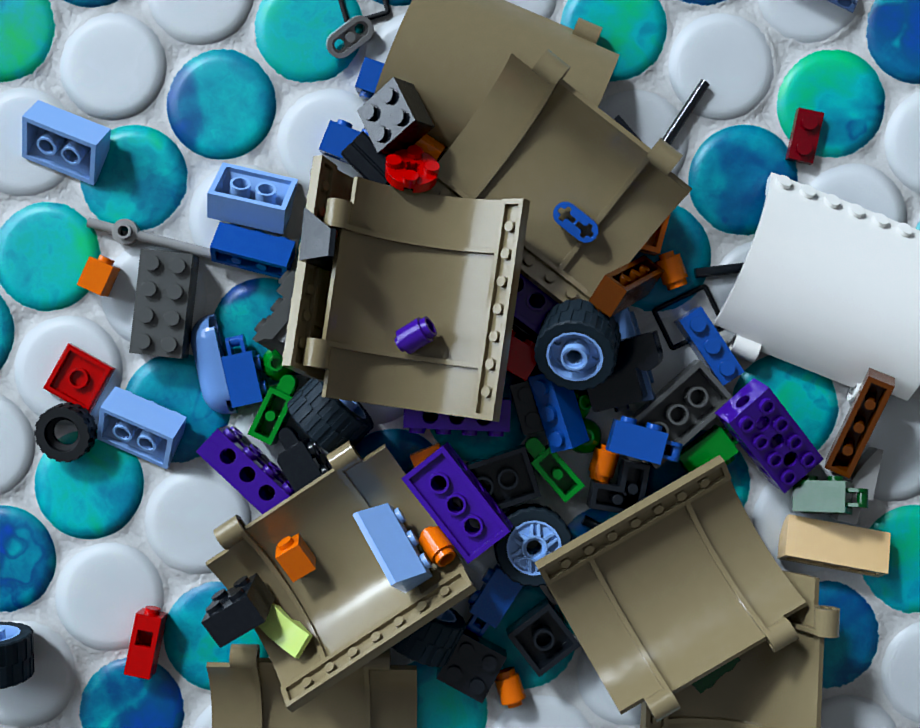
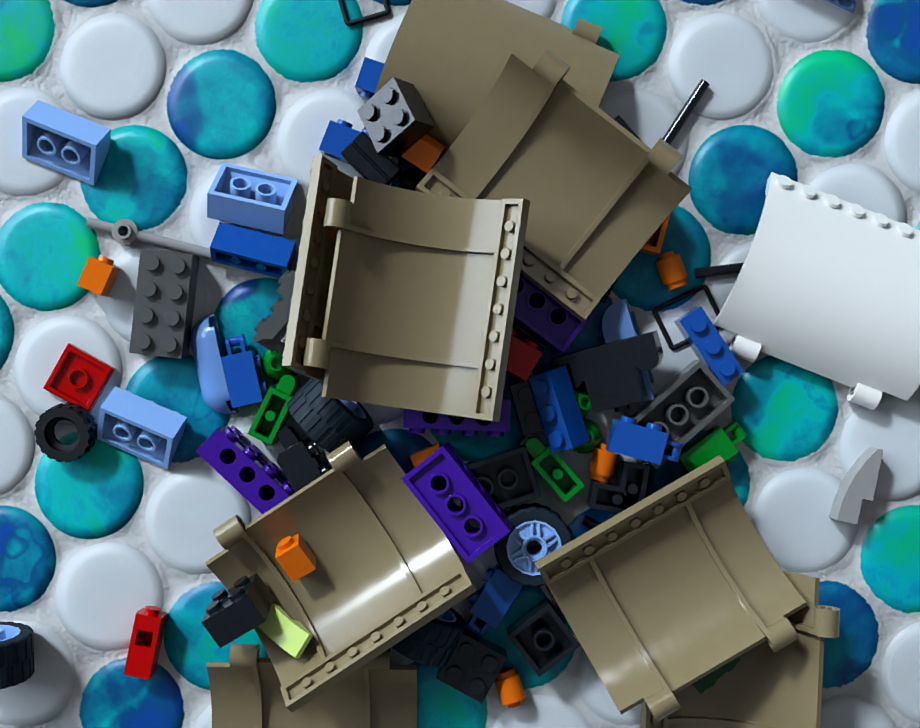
(316, 242): slope -> none
(349, 37): light grey plate -> none
(394, 546): light blue slope -> none
(401, 167): red plate -> none
(415, 335): dark purple brick -> none
(437, 546): orange brick -> none
(571, 227): blue beam -> none
(577, 345): black wheel -> none
(626, 286): reddish brown brick -> none
(769, 435): dark purple brick -> none
(804, 136): dark red plate -> none
(827, 496): brick -> none
(834, 546): tan brick -> none
(859, 422): reddish brown brick -> none

